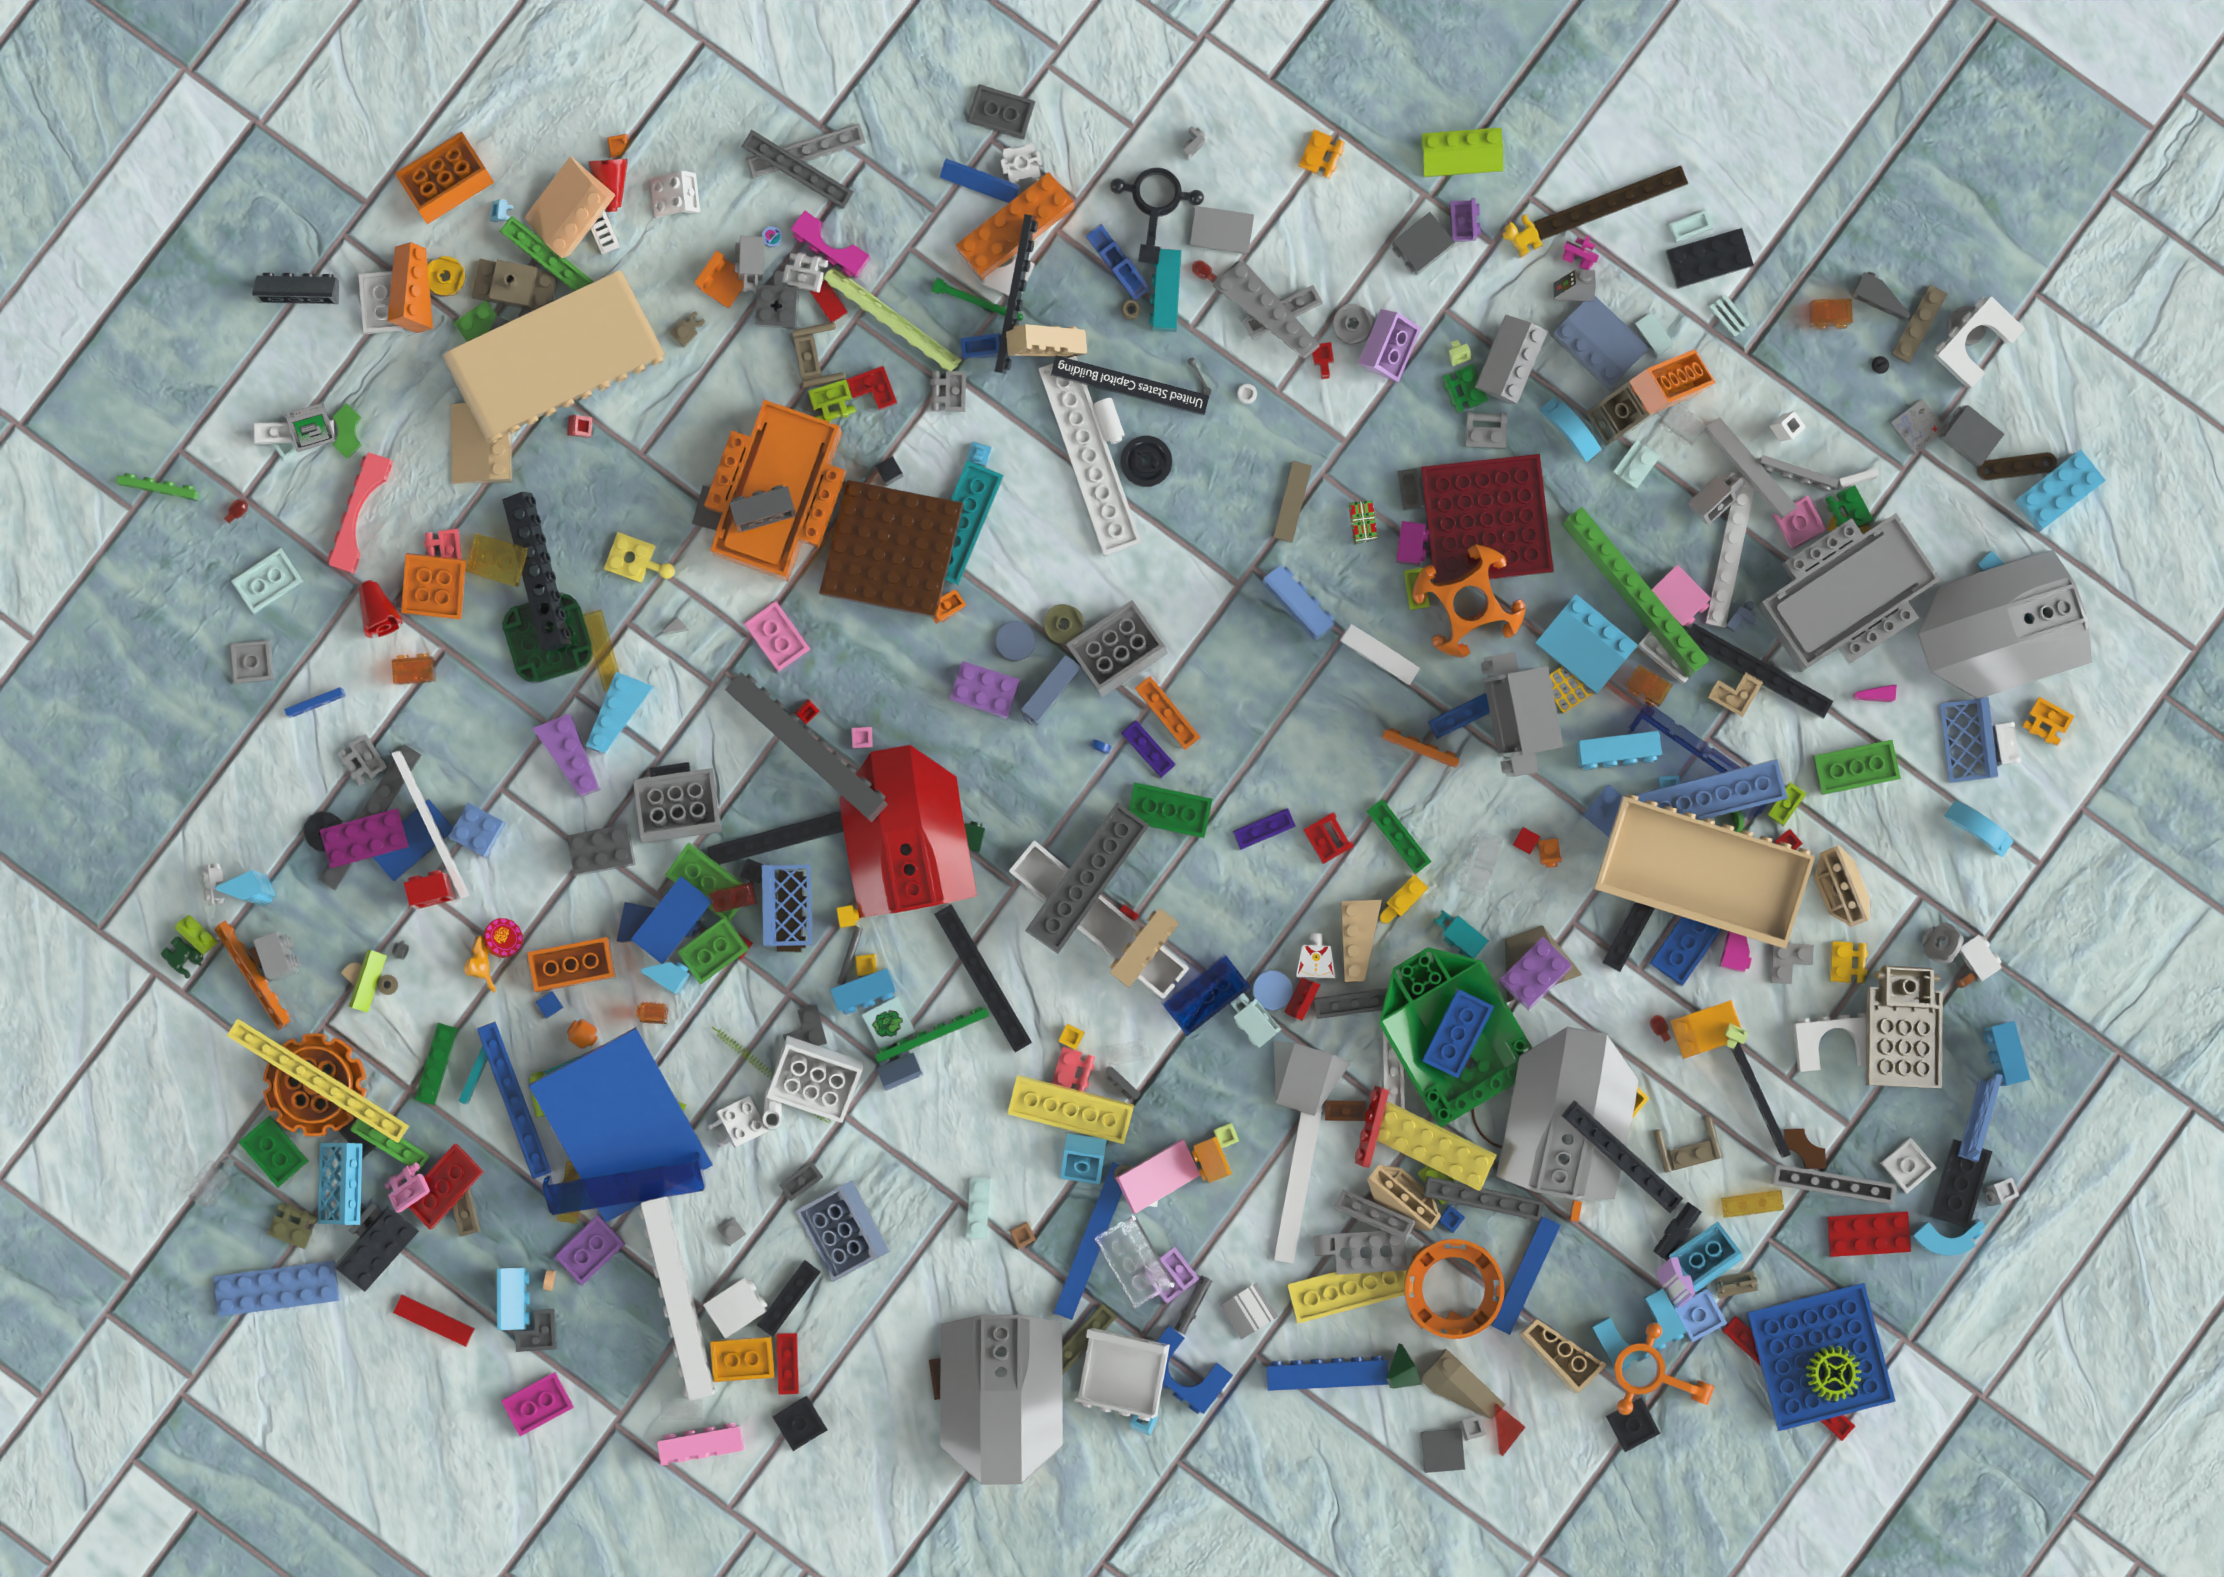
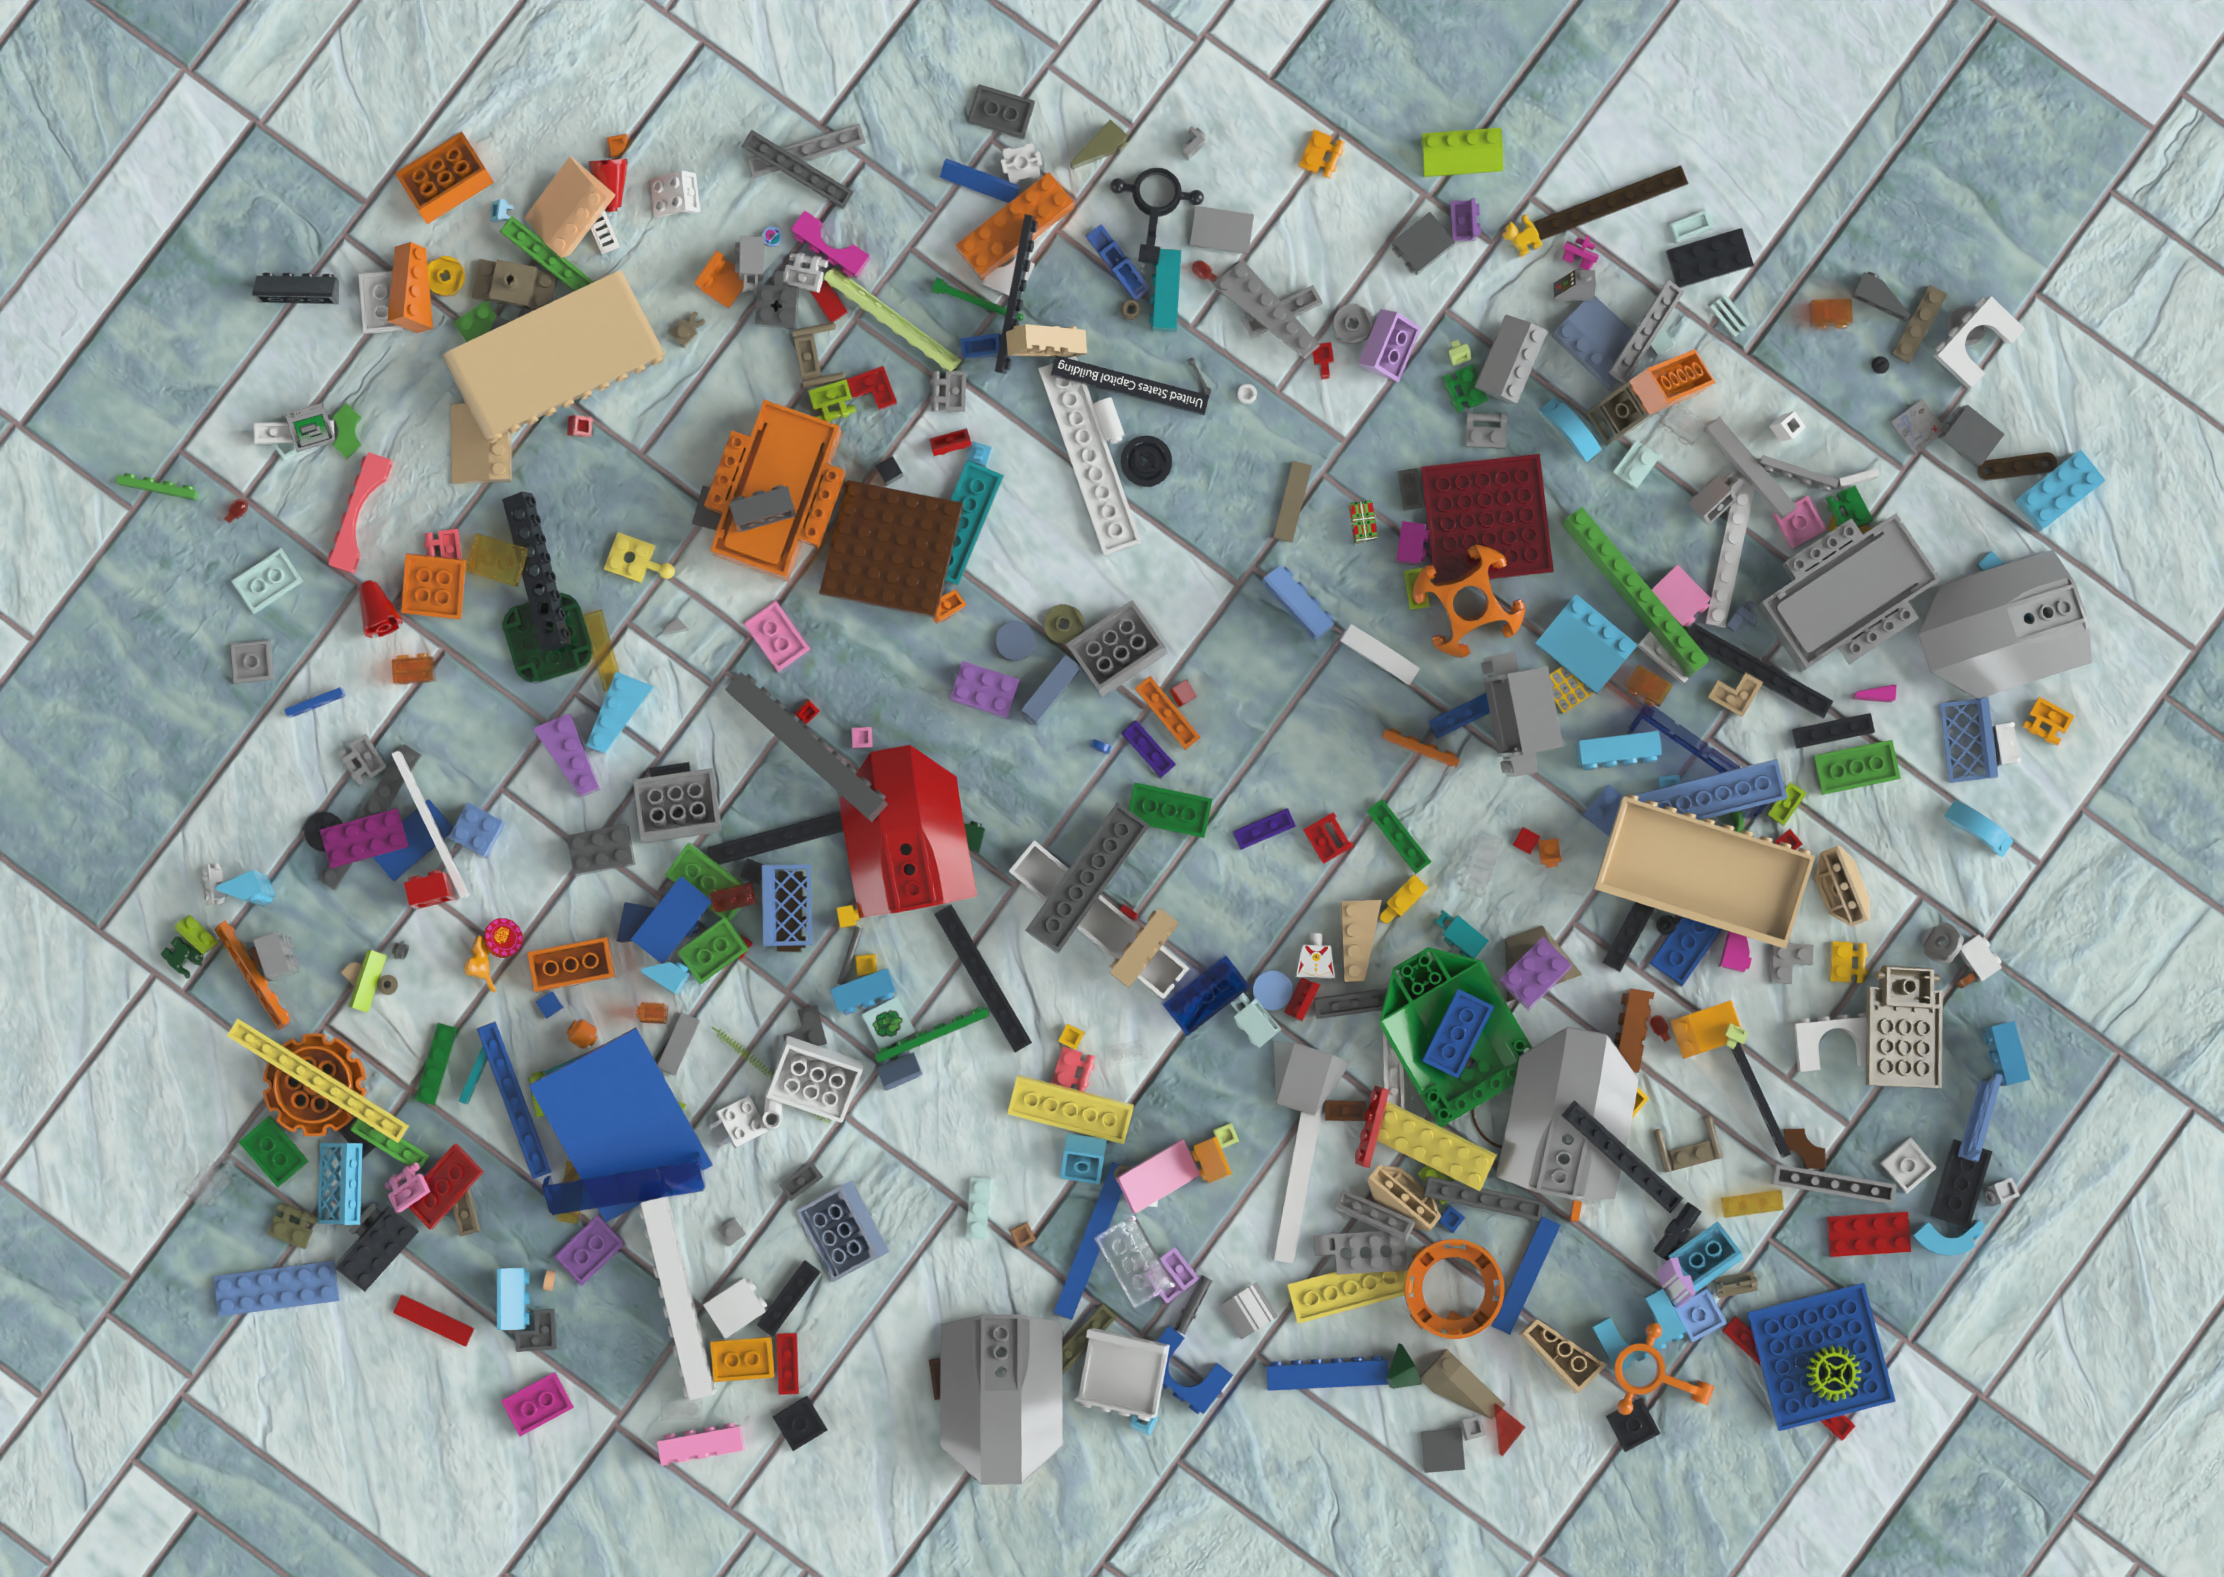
(678, 1043): none -> light grey tile
(950, 442): none -> red plate
(1103, 144): none -> olive slope
(1128, 1090): dark grey plate -> none
(1183, 693): none -> slope
(1632, 1025): none -> dark orange wedge
(1646, 332): none -> light grey plate
(1664, 919): none -> black plate
(1833, 730): none -> black plate

